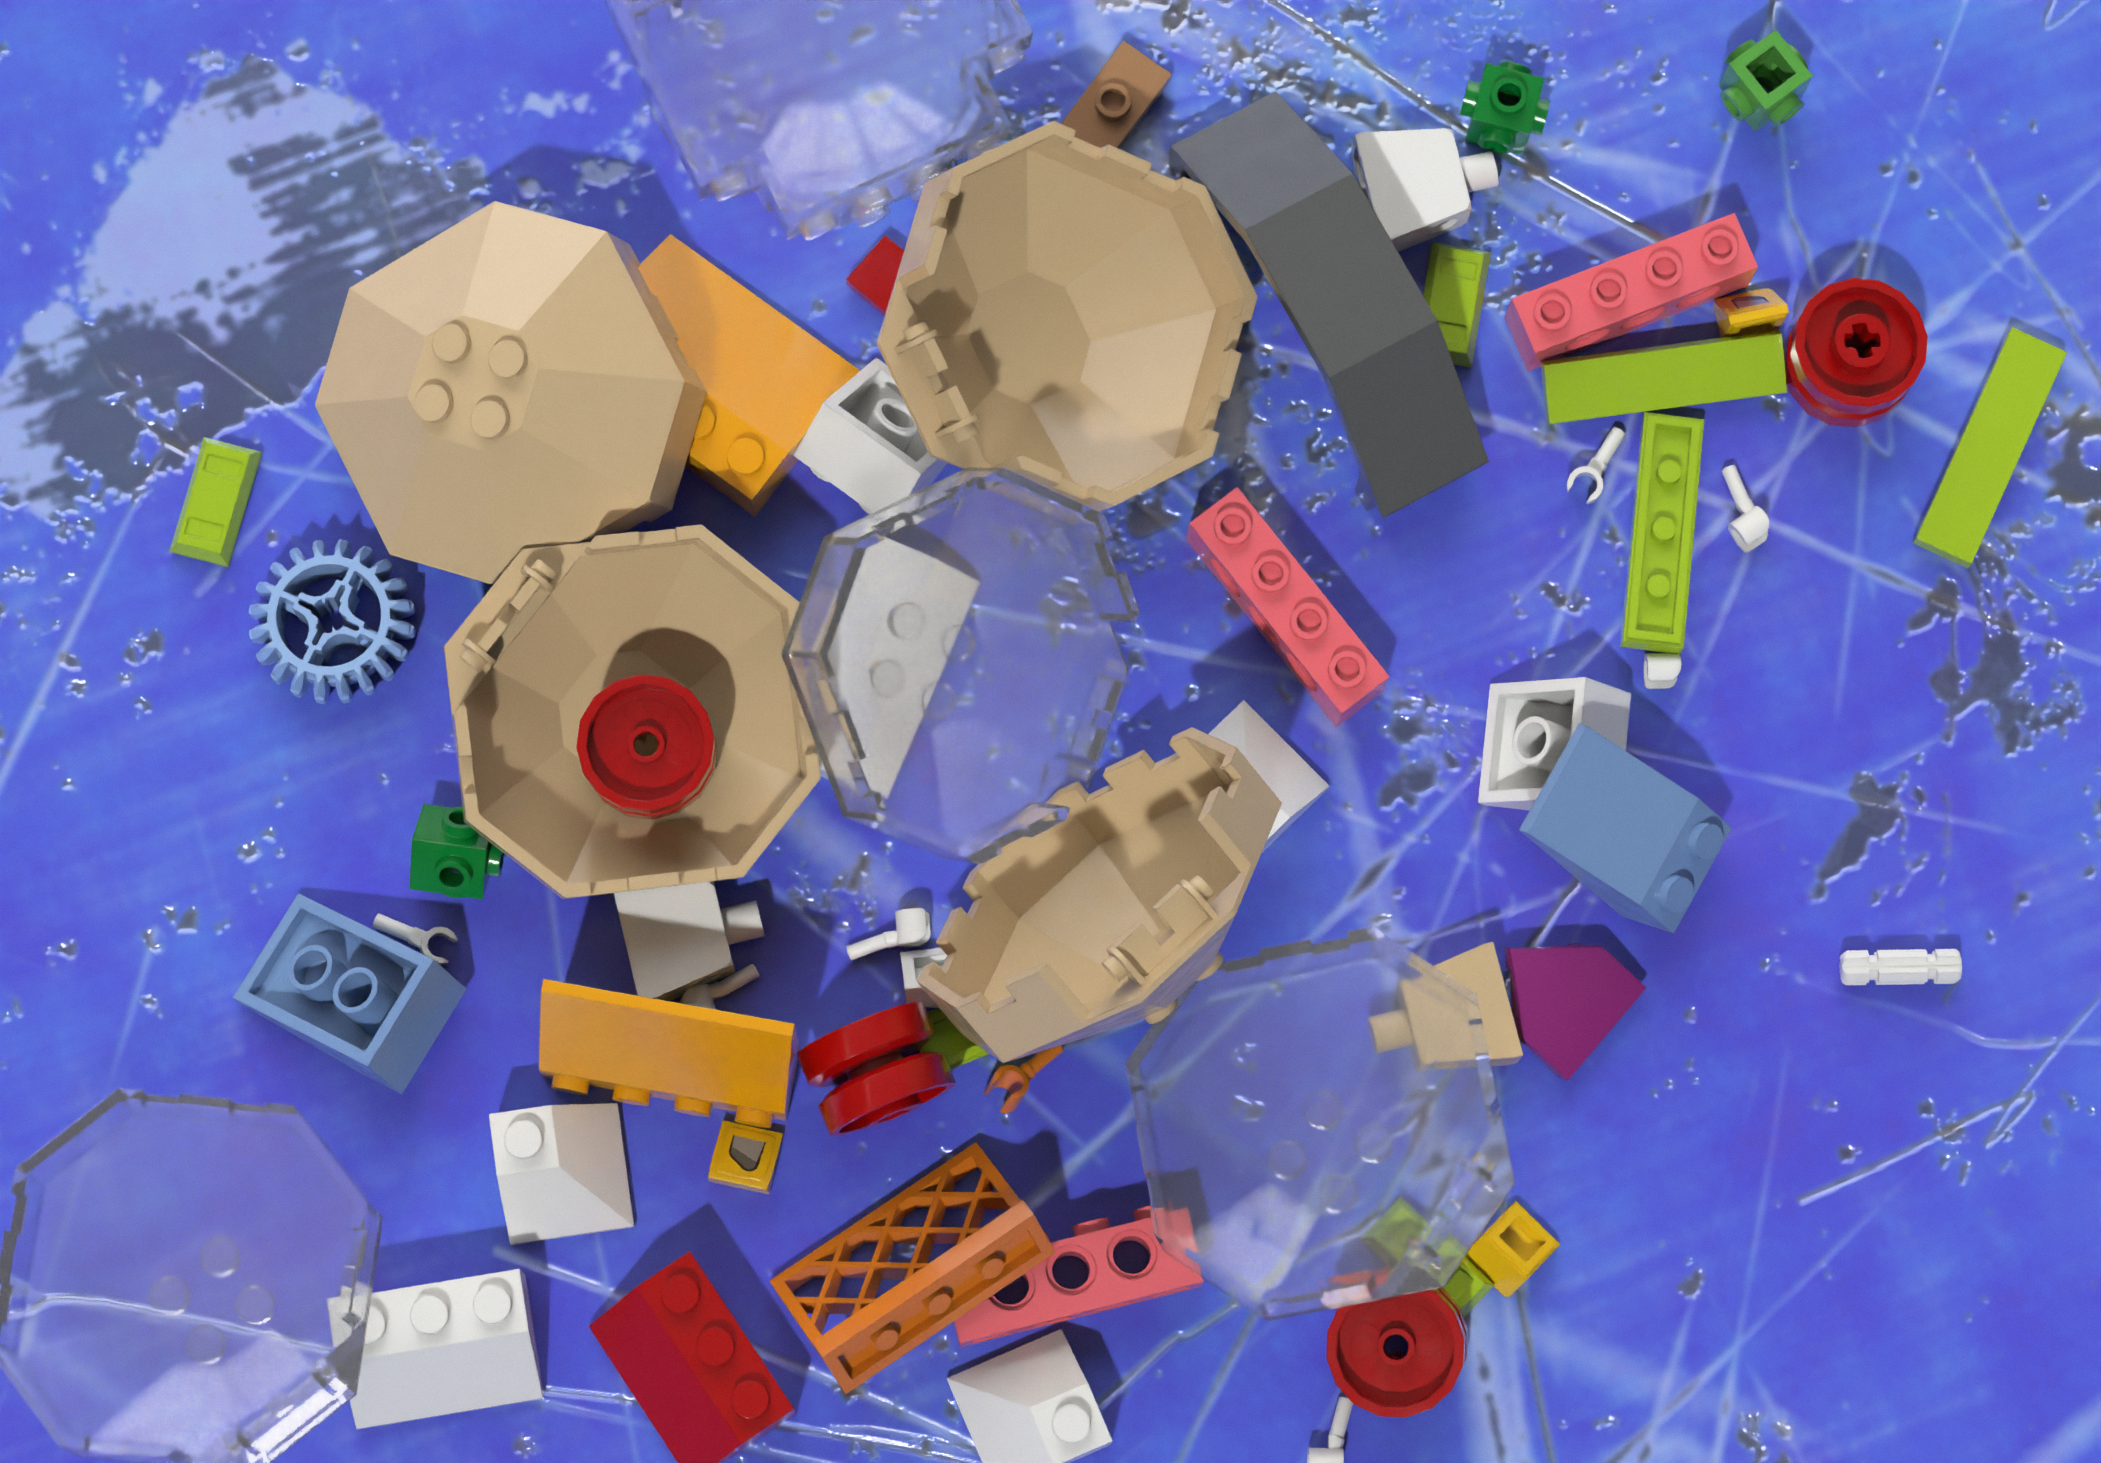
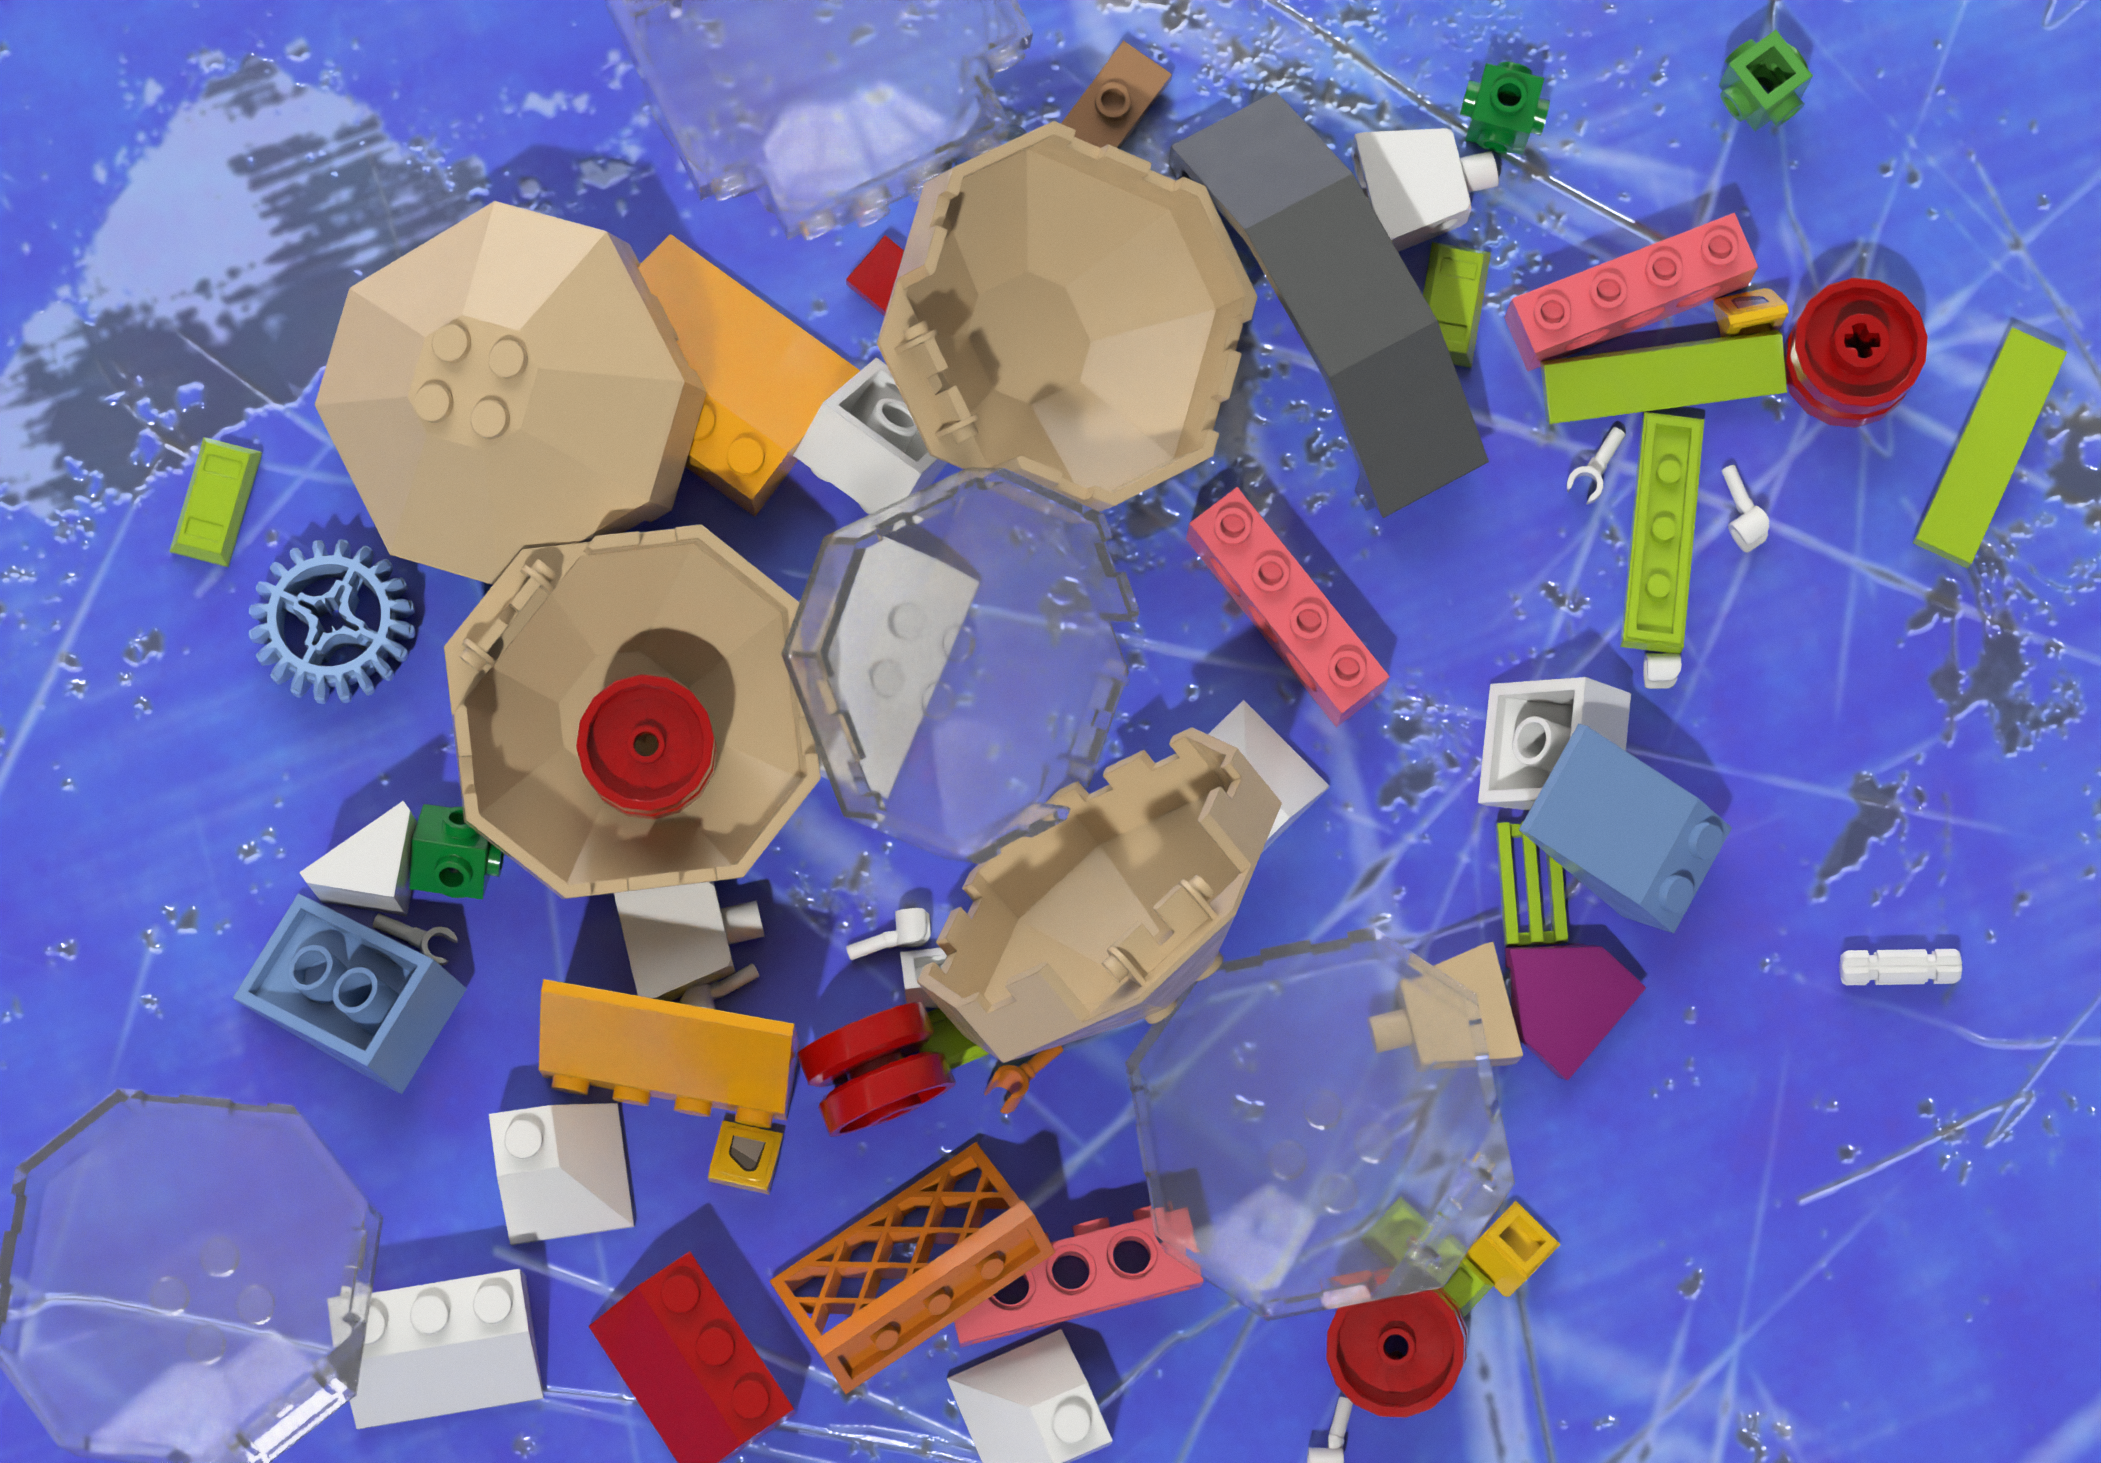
(369, 867): none -> white slope
(1536, 935): none -> lime tile

